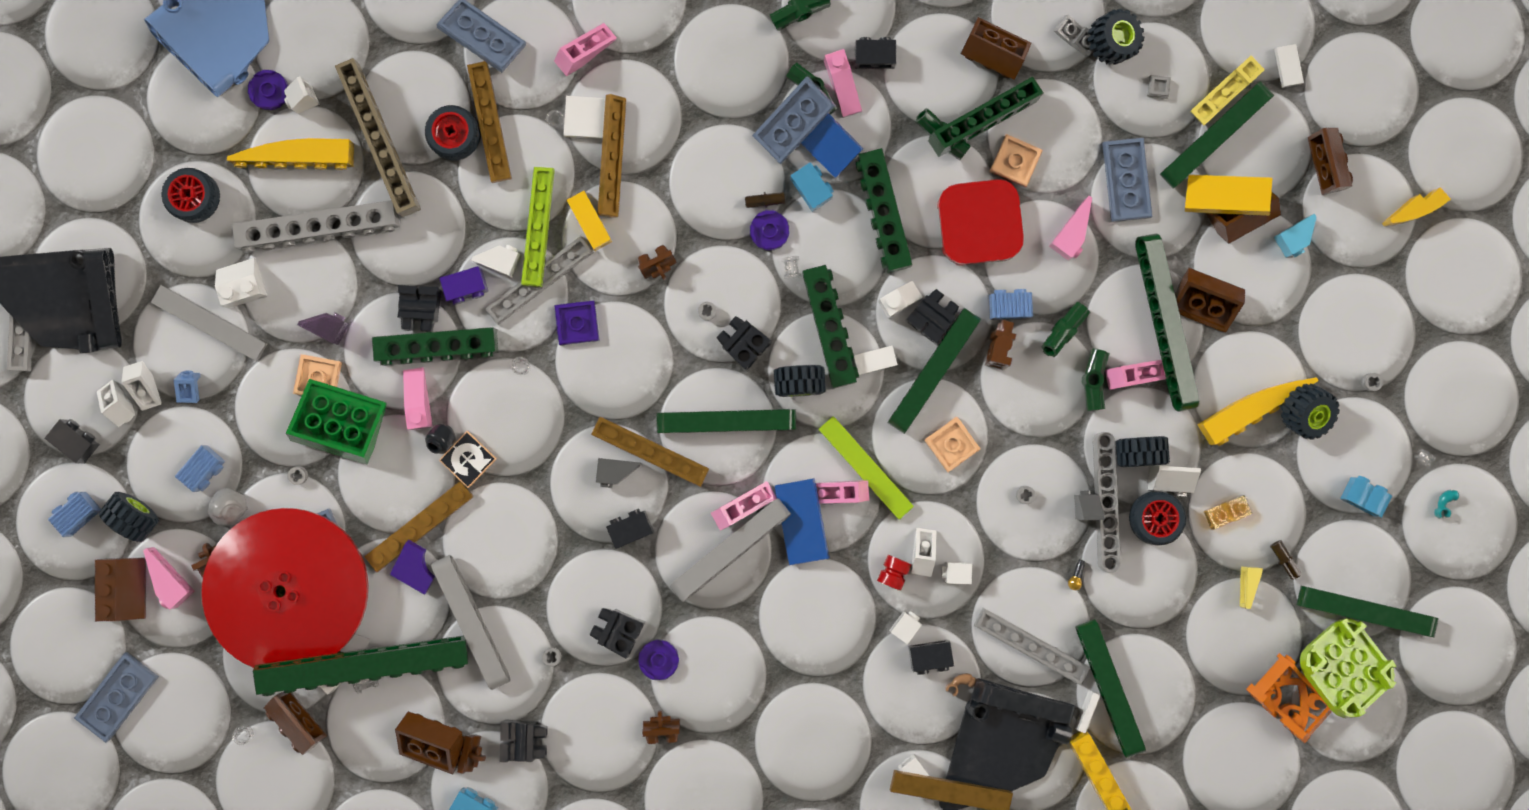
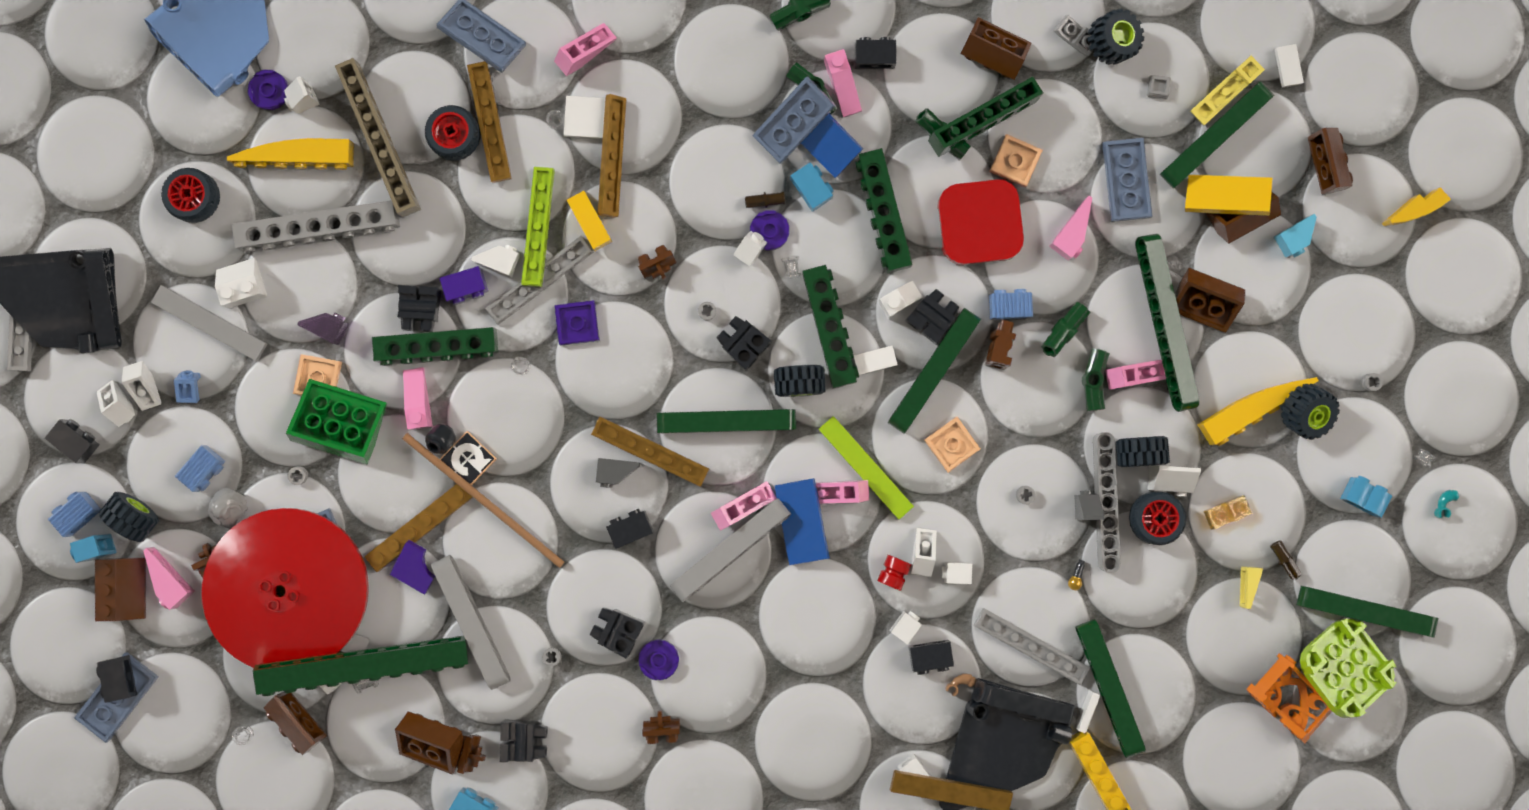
(92, 548): none -> dark azure brick
(116, 678): none -> black brick
(483, 500): none -> medium nougat piece
(750, 248): none -> white brick

